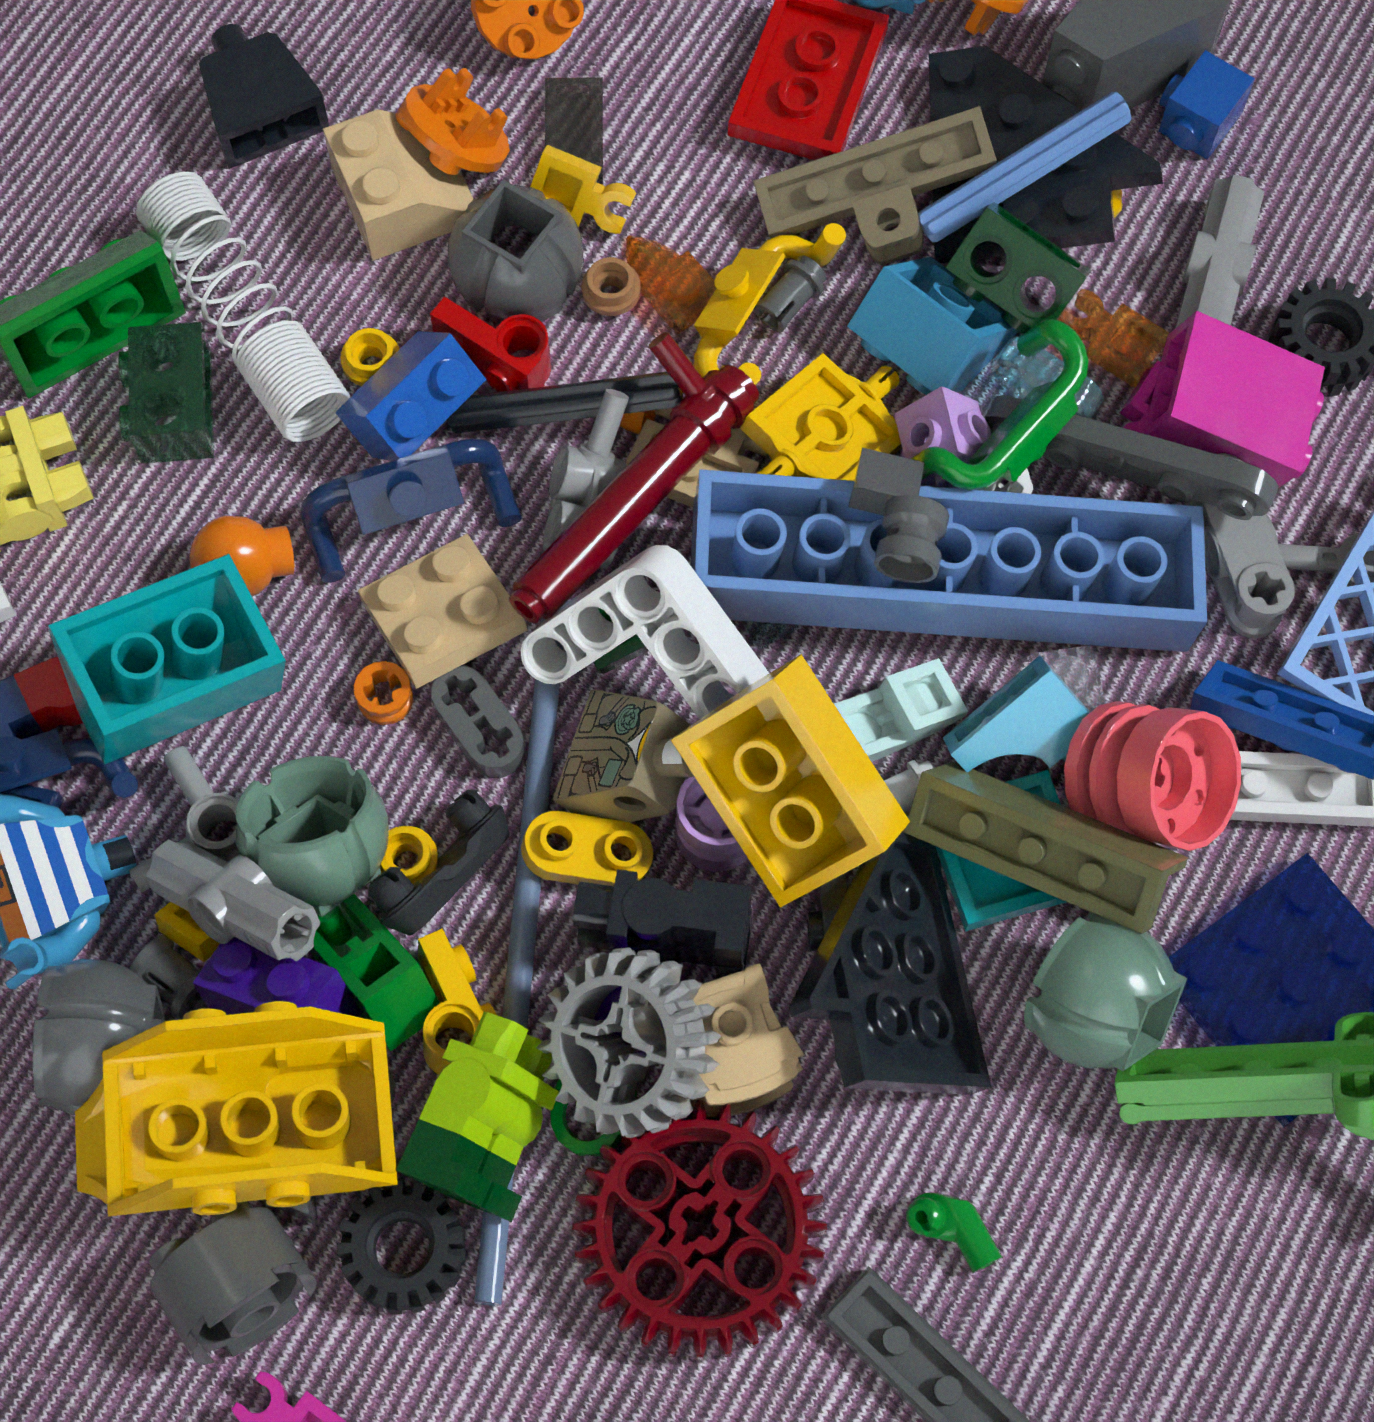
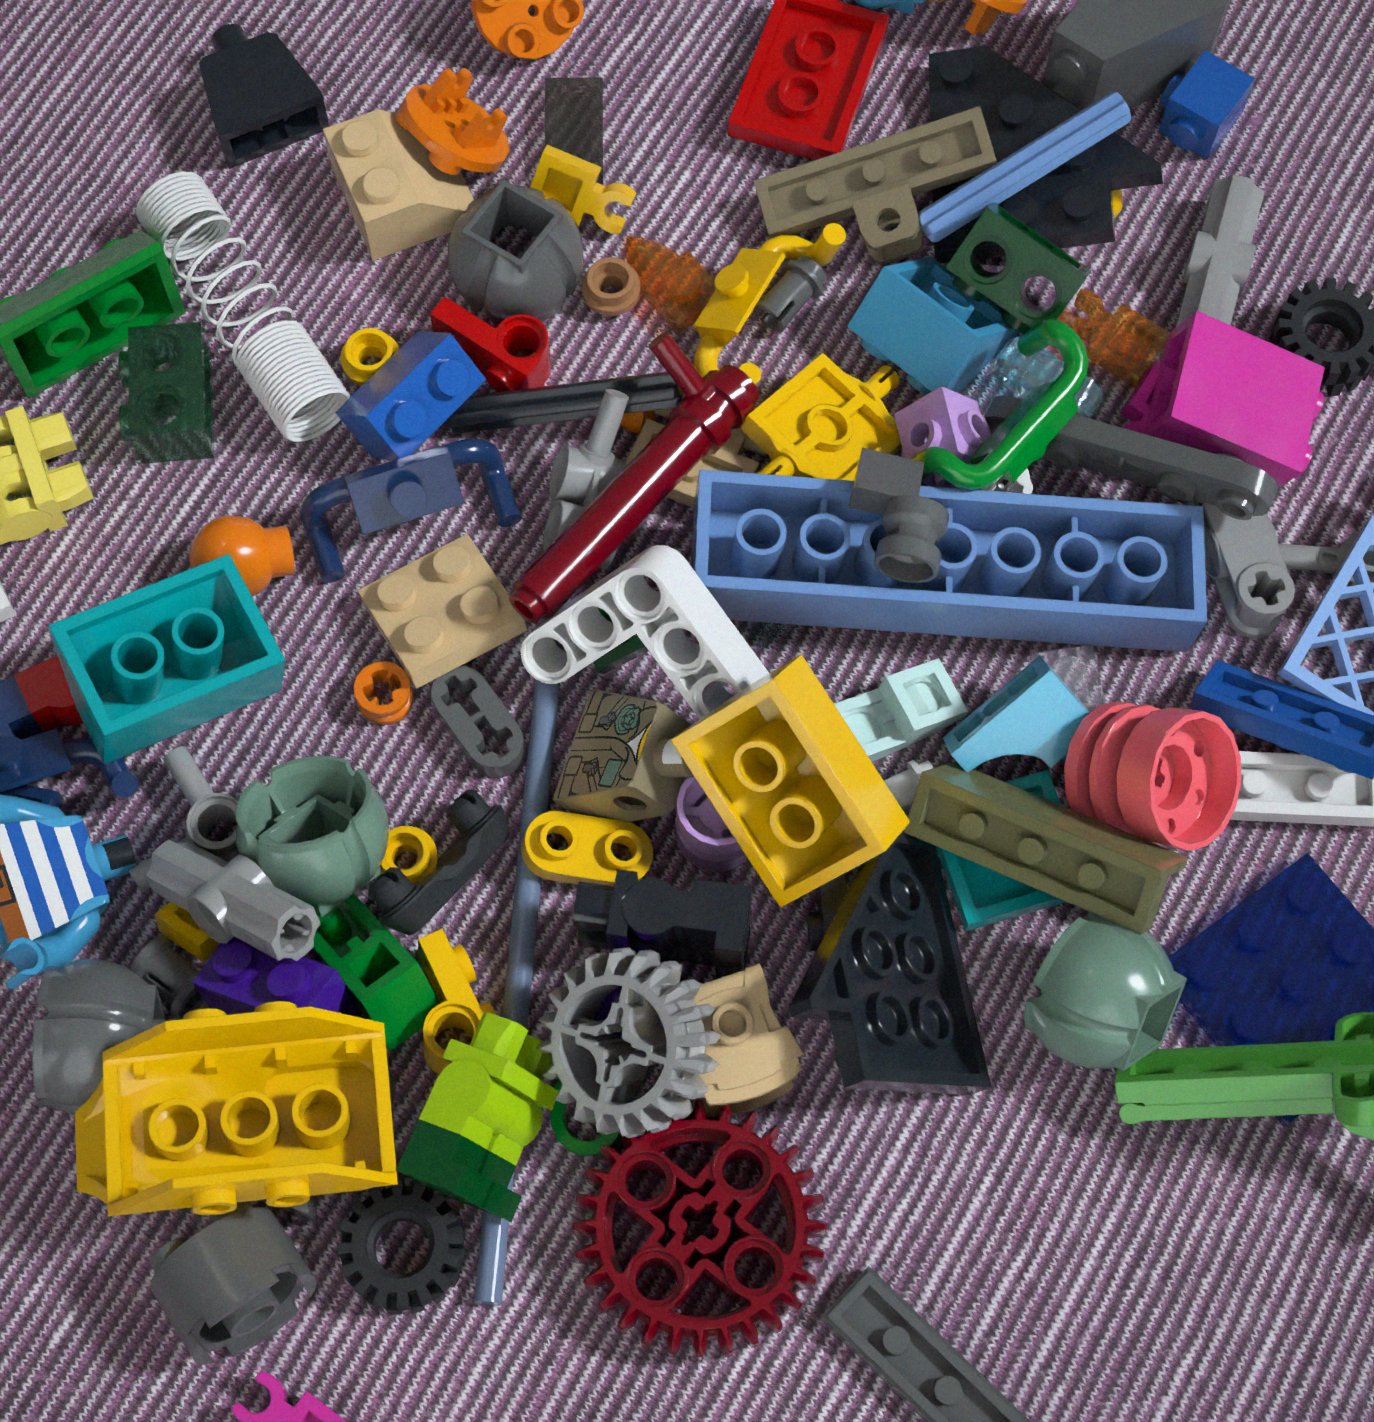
(957, 1222): green arm -> none

